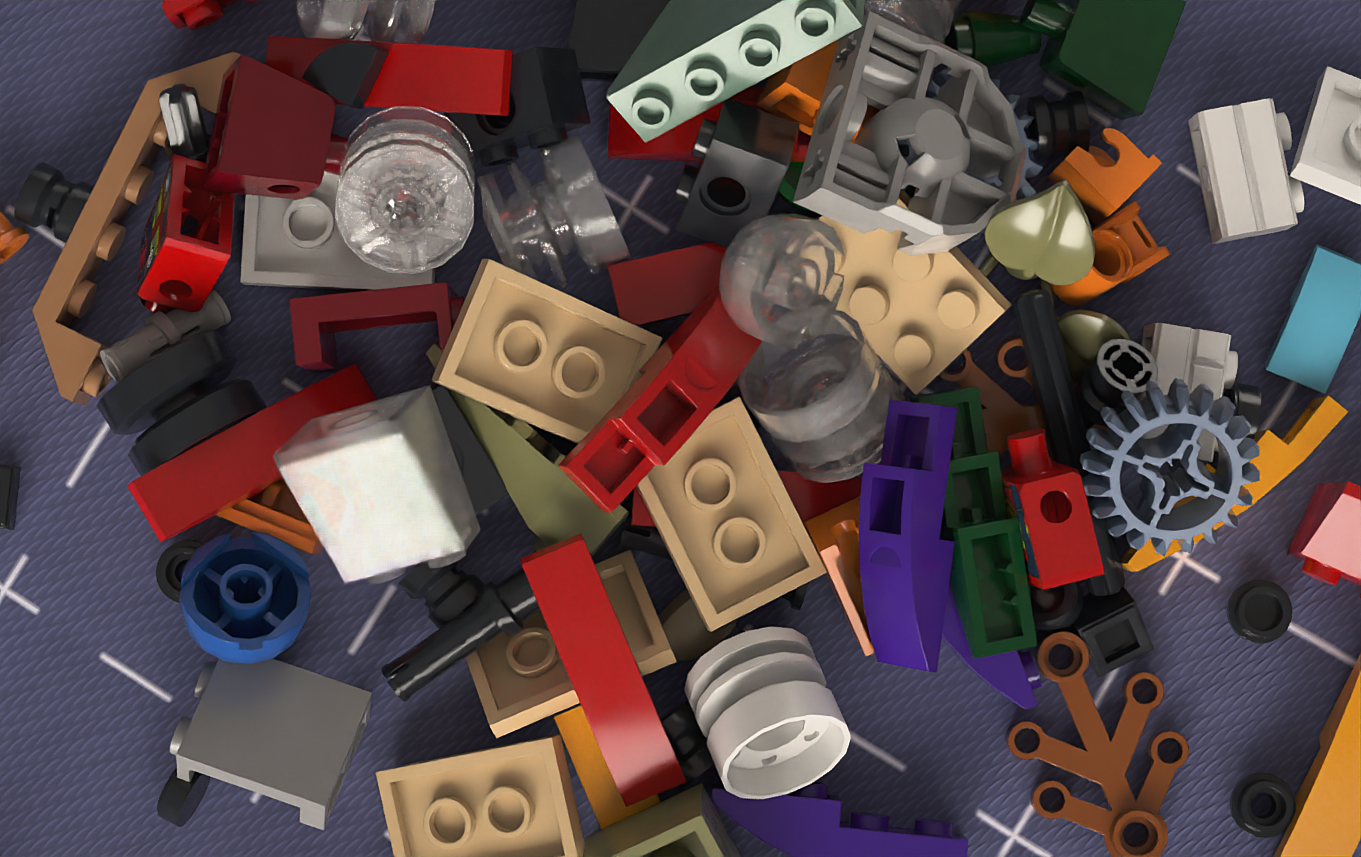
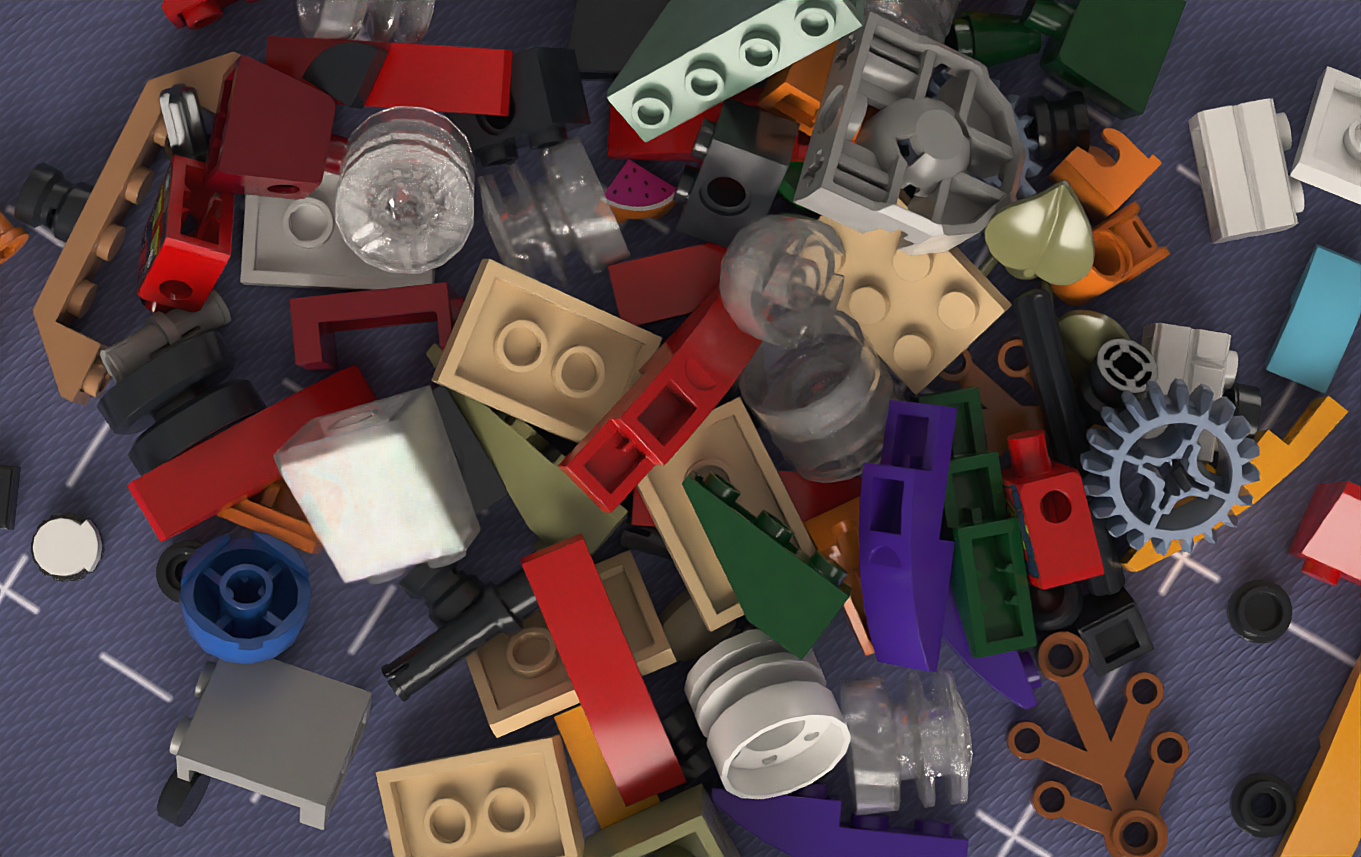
(67, 547): none -> white piece
(639, 194): none -> dark pink tile
(773, 580): none -> dark green slope
(905, 741): none -> clear wheel

